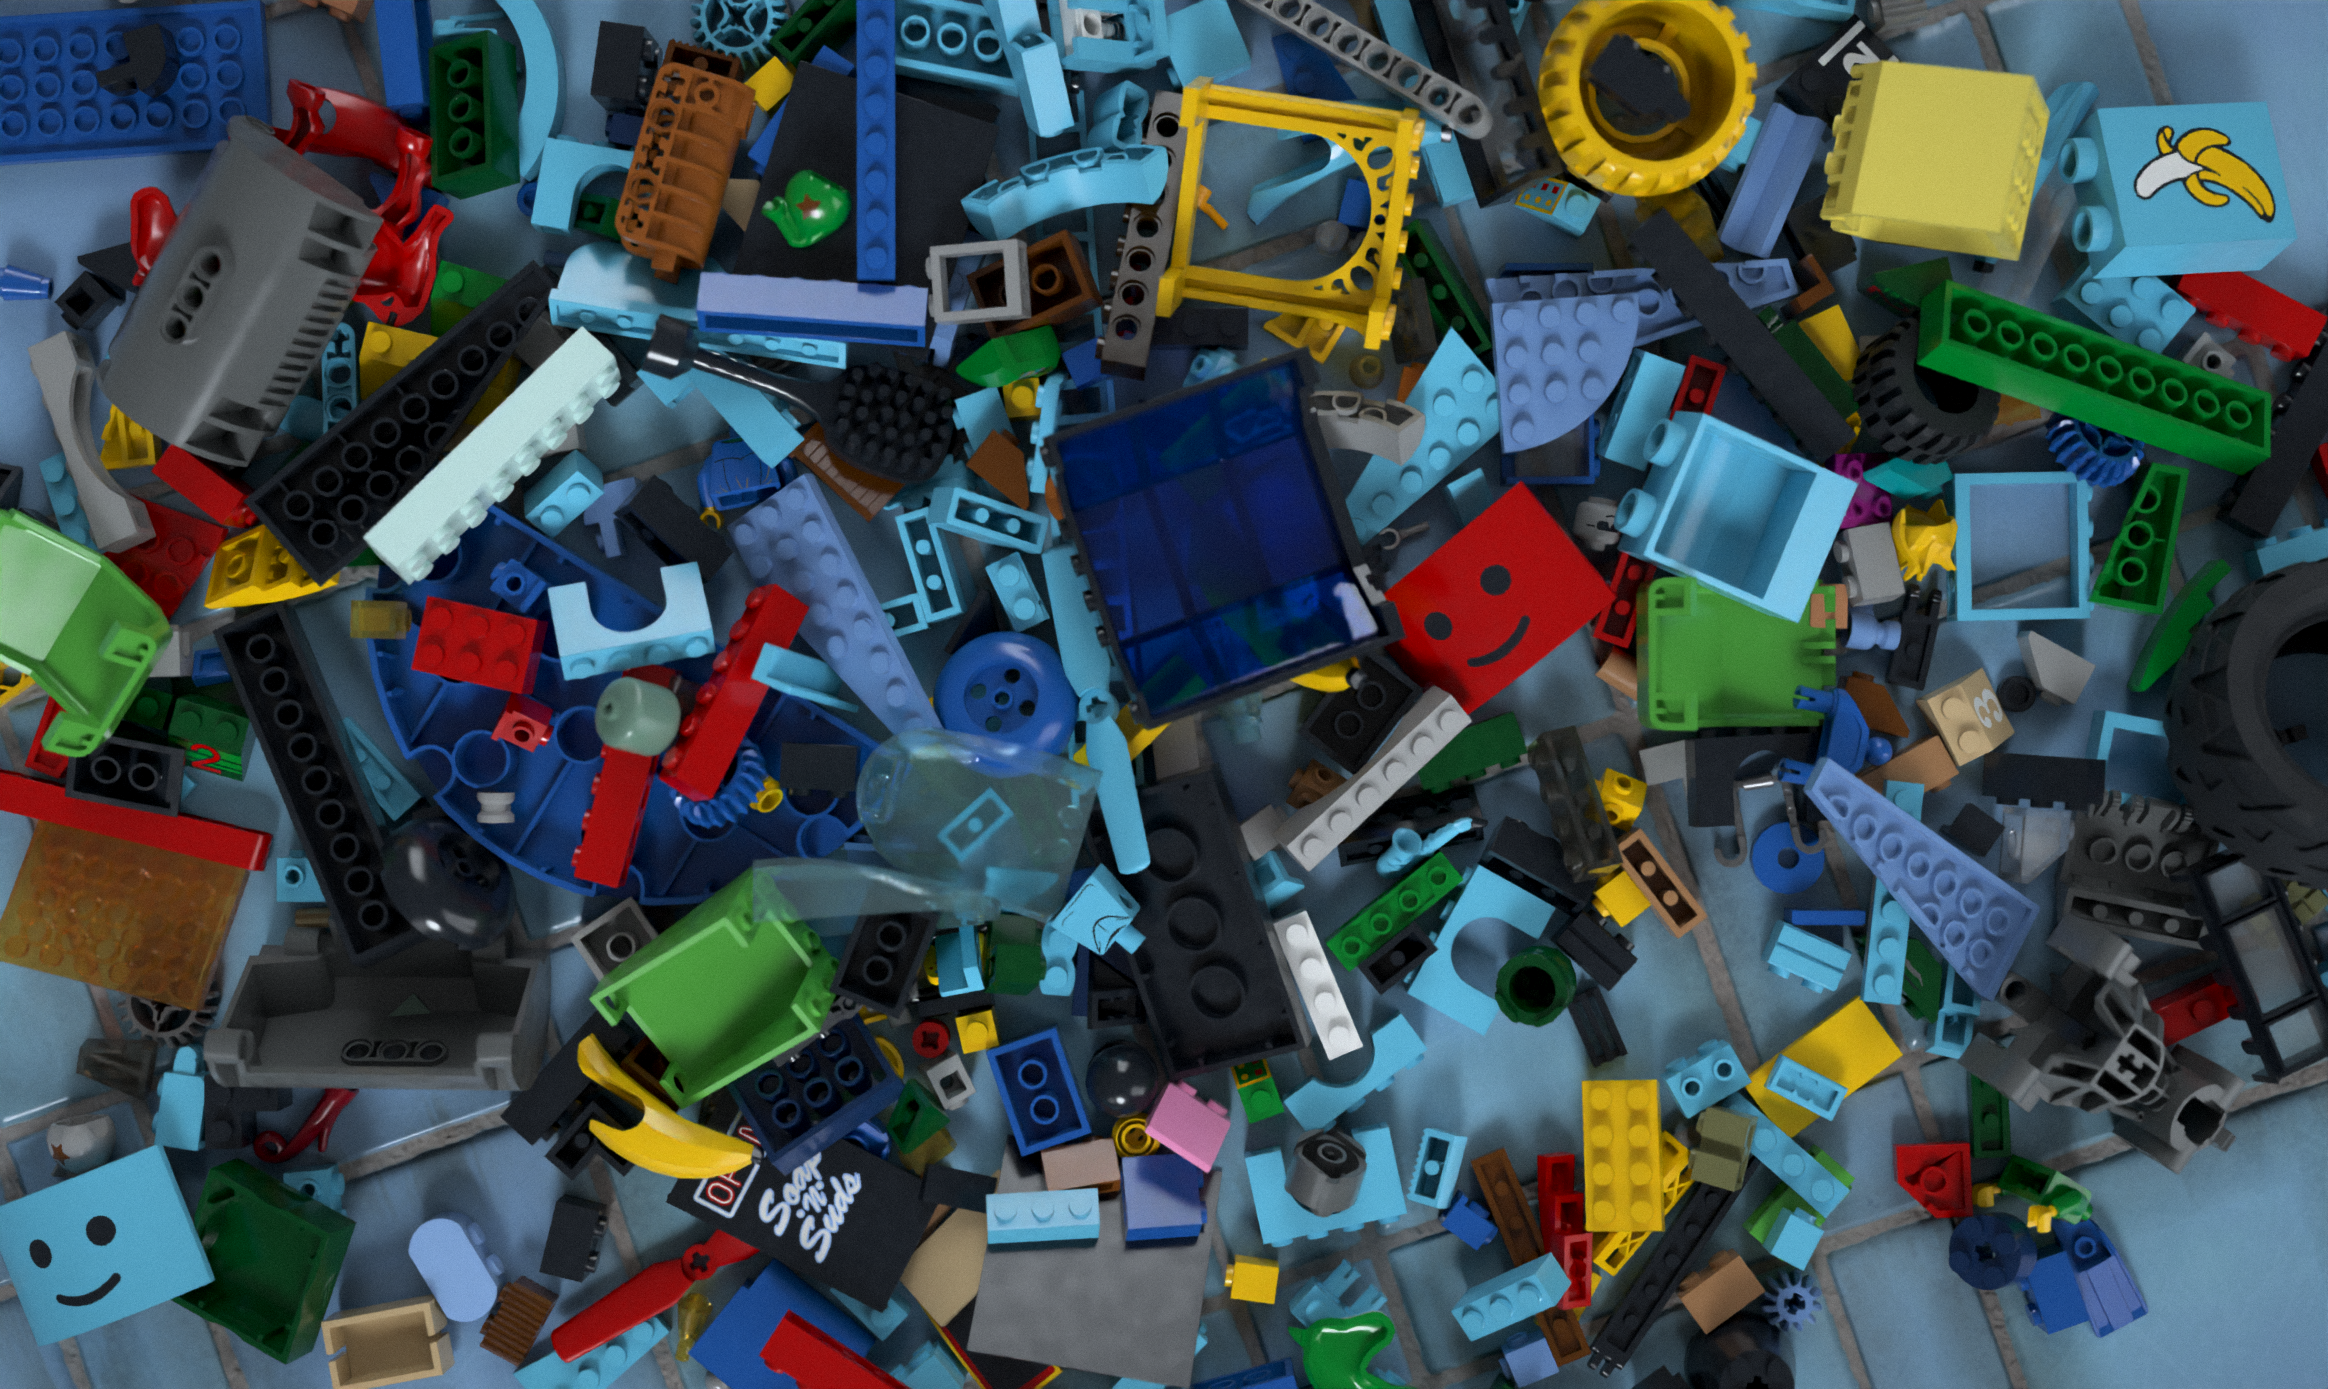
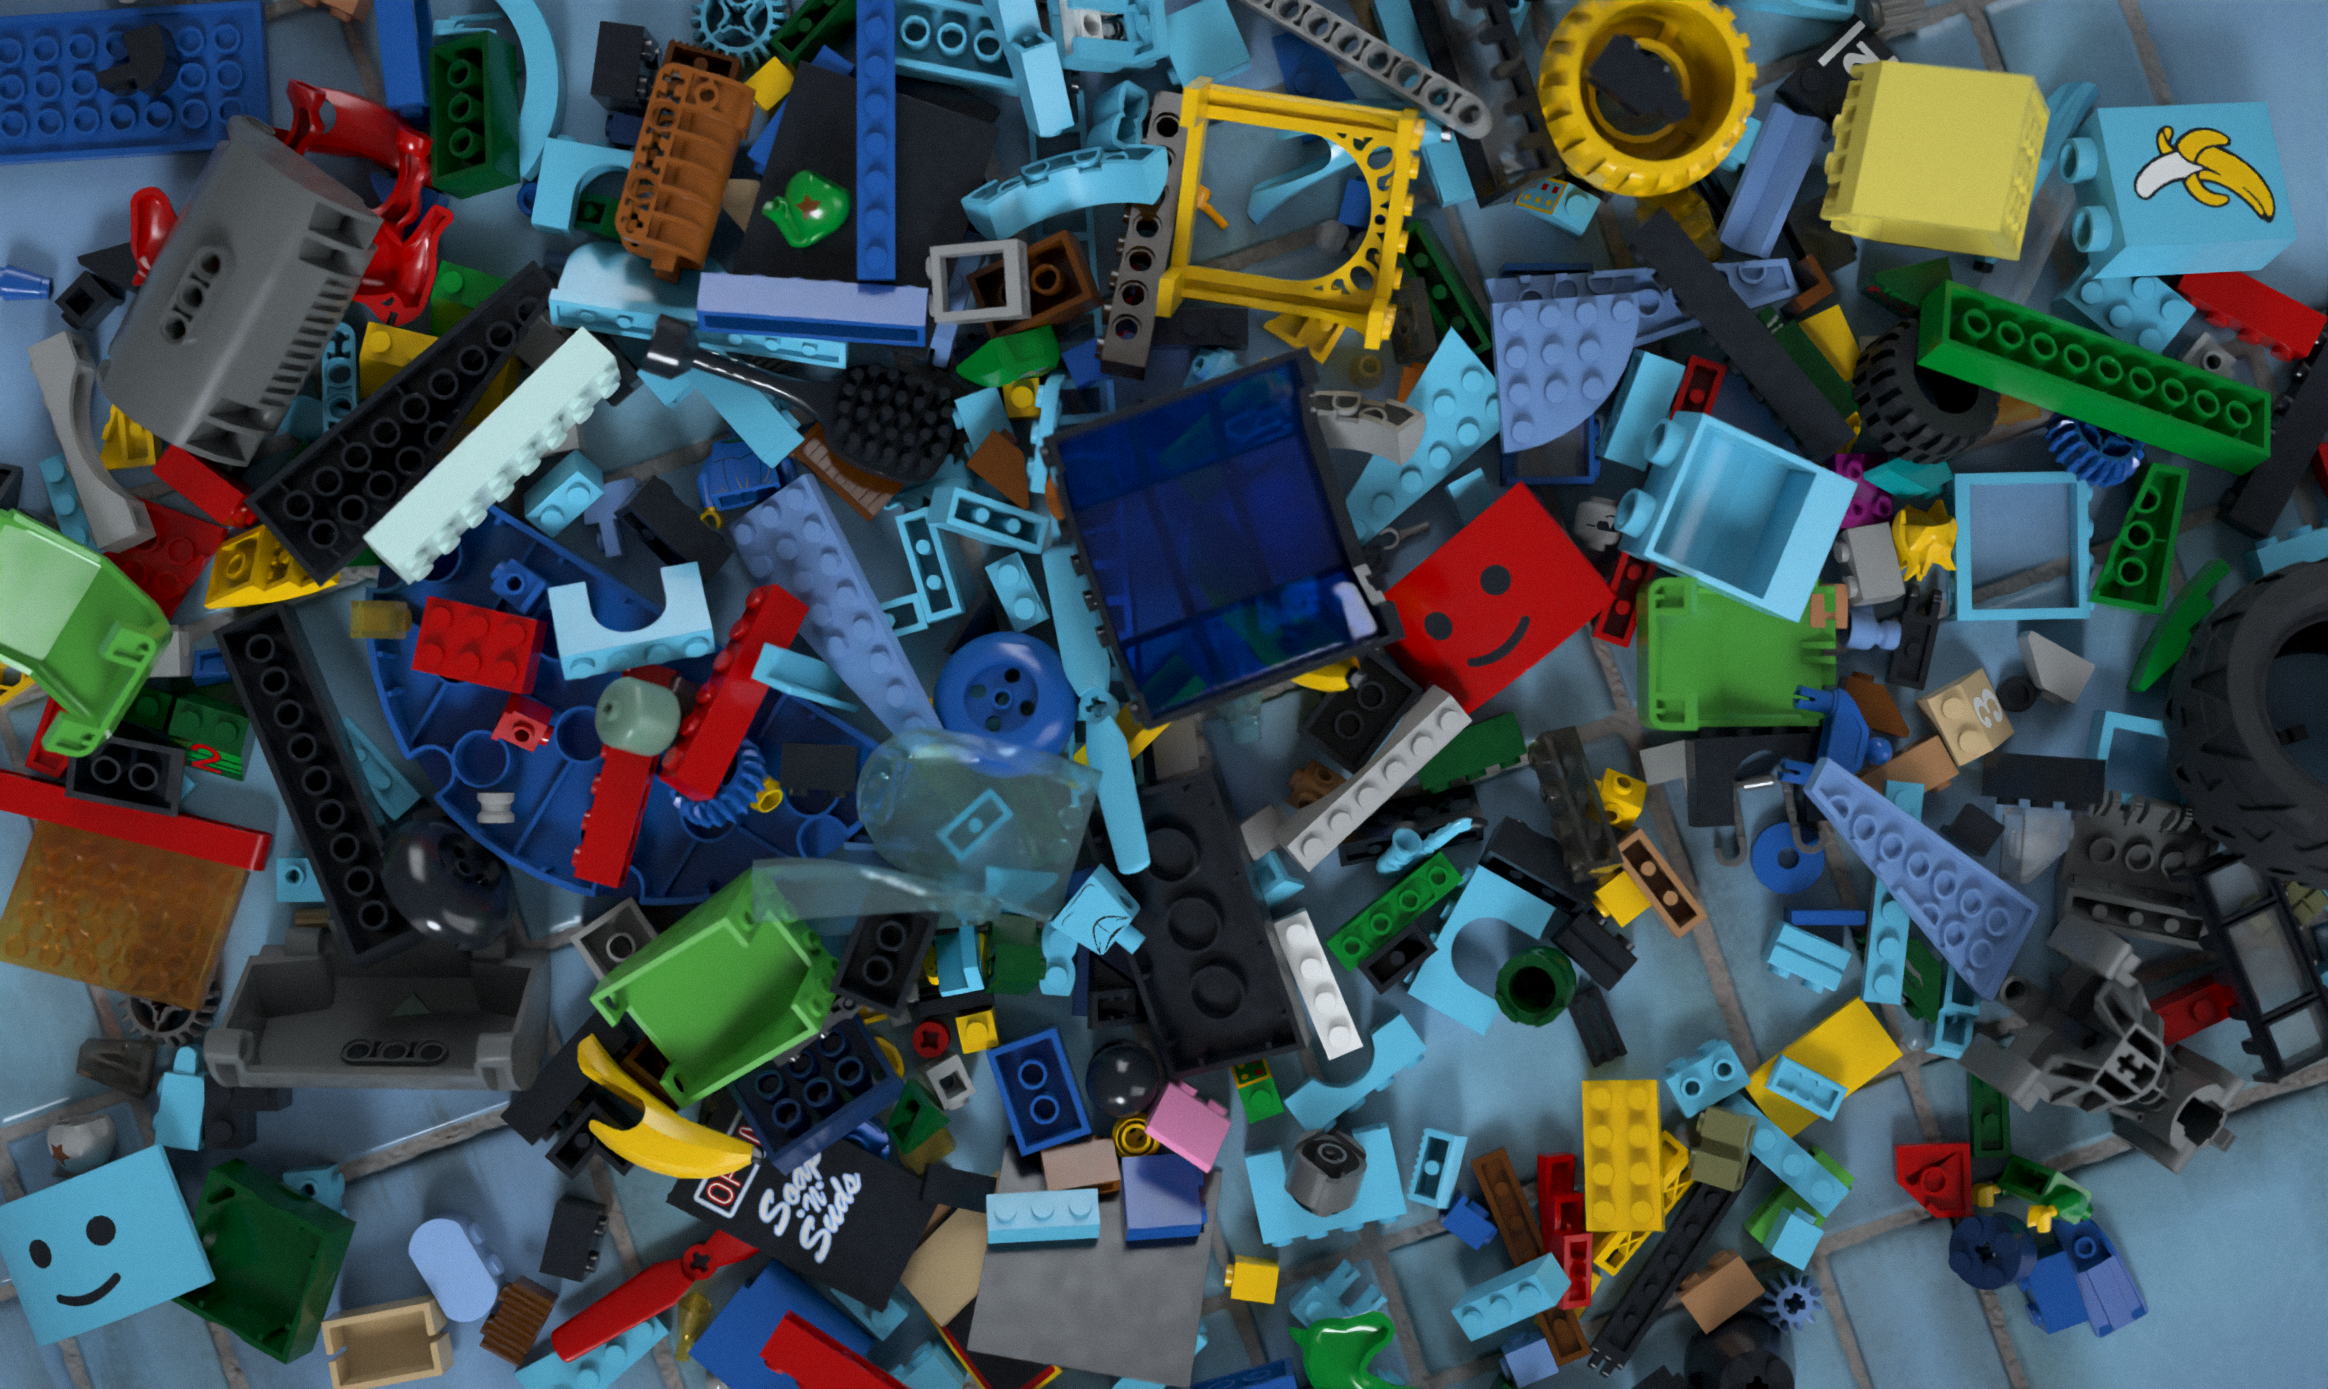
(317, 1123): dark red plant -> none
(1619, 671): medium nougat piece -> none

